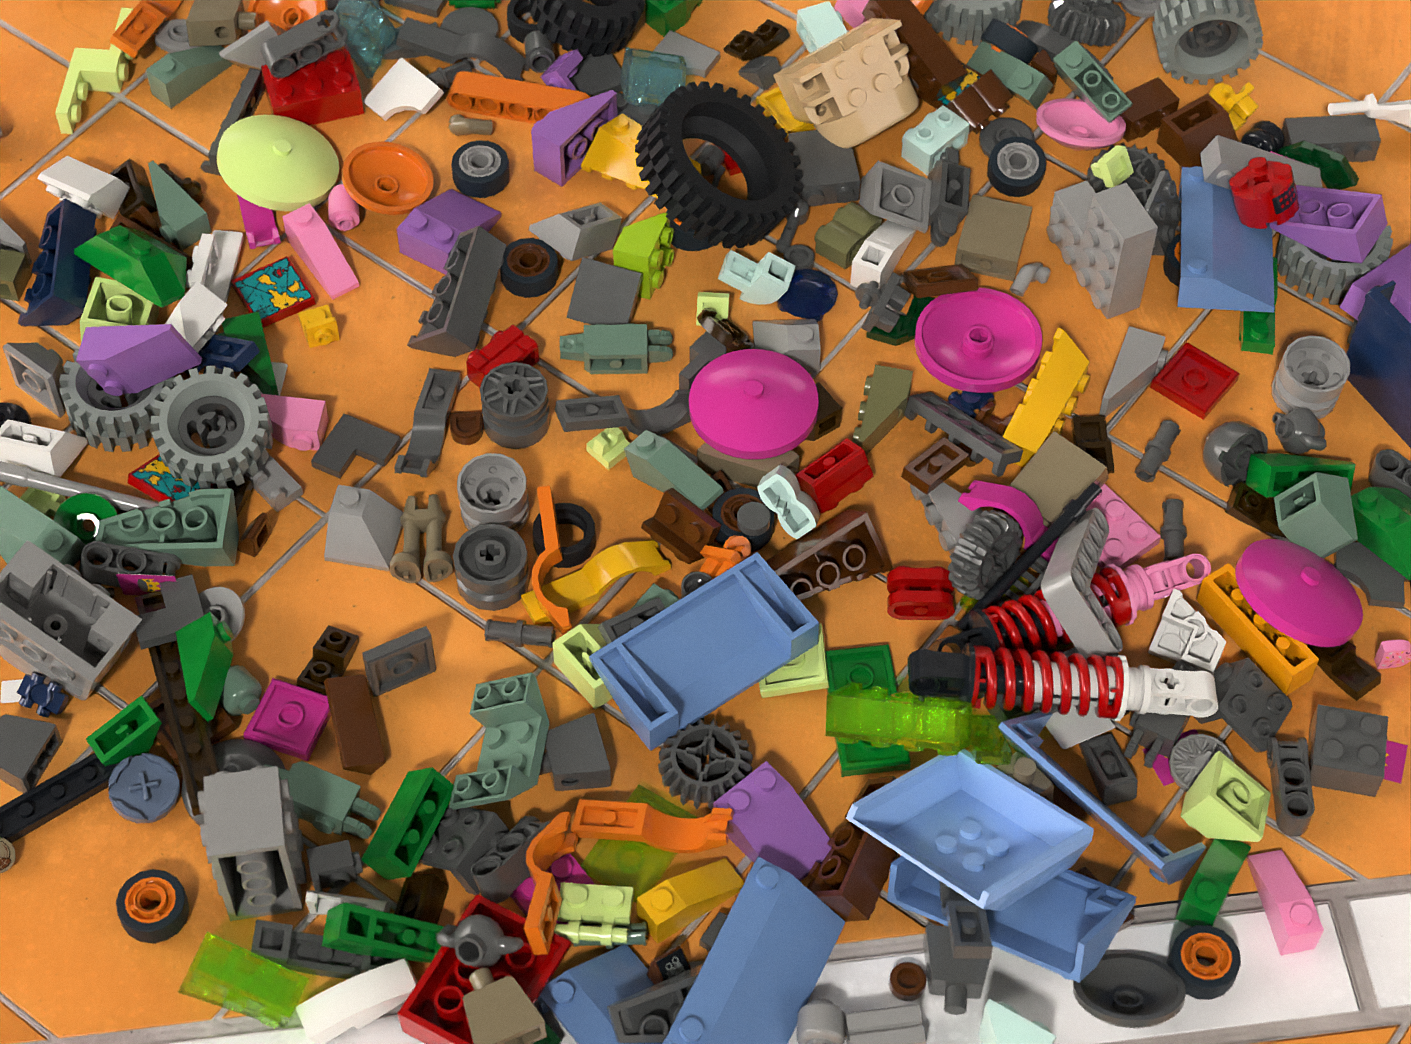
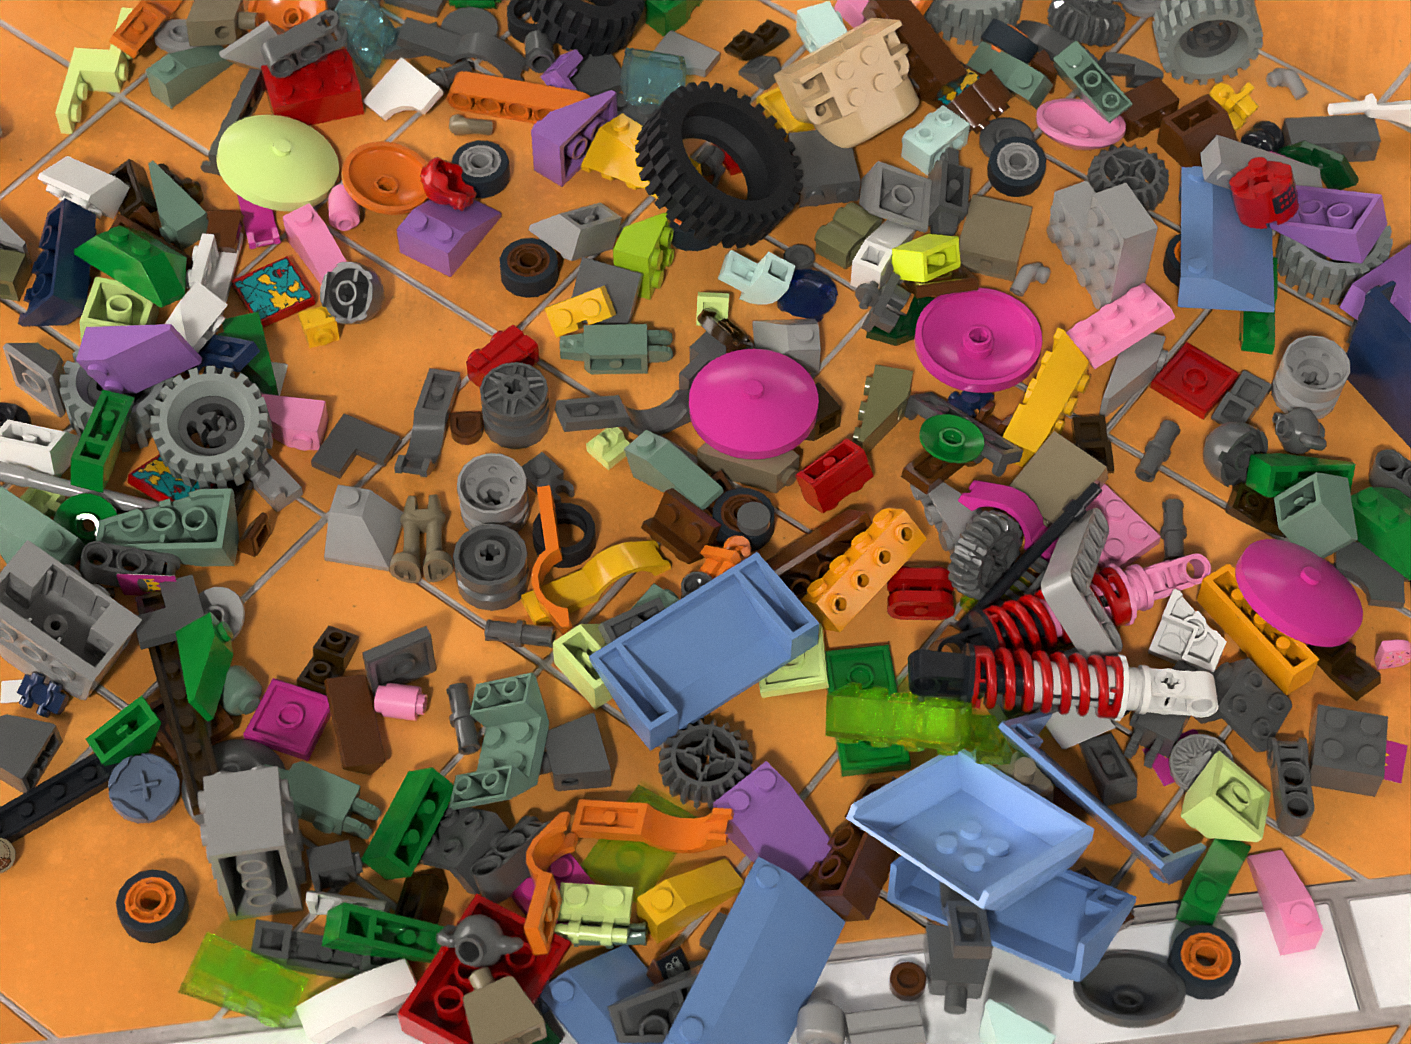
(101, 441): none -> green slope
(226, 228): none -> reddish brown tile
(352, 293): none -> dark grey cylinder
(400, 701): none -> bright pink brick
(445, 185): none -> red hair
(461, 295): dark grey wedge -> none
(462, 720): none -> dark grey pin
(544, 472): none -> dark grey plate
(589, 306): none -> yellow piece
(794, 507): light aqua brick -> none
(795, 217): dark grey piece -> none
(863, 569): none -> light orange brick
(926, 257): none -> neon yellow brick
(951, 438): none -> green dish
(1113, 166): yellowish green tile -> none
(1120, 324): none -> bright pink plate
(1132, 68): none -> dark grey slope
(1164, 210): dark grey bracket -> none
(1242, 400): none -> dark grey slope
(1287, 78): none -> light grey arm

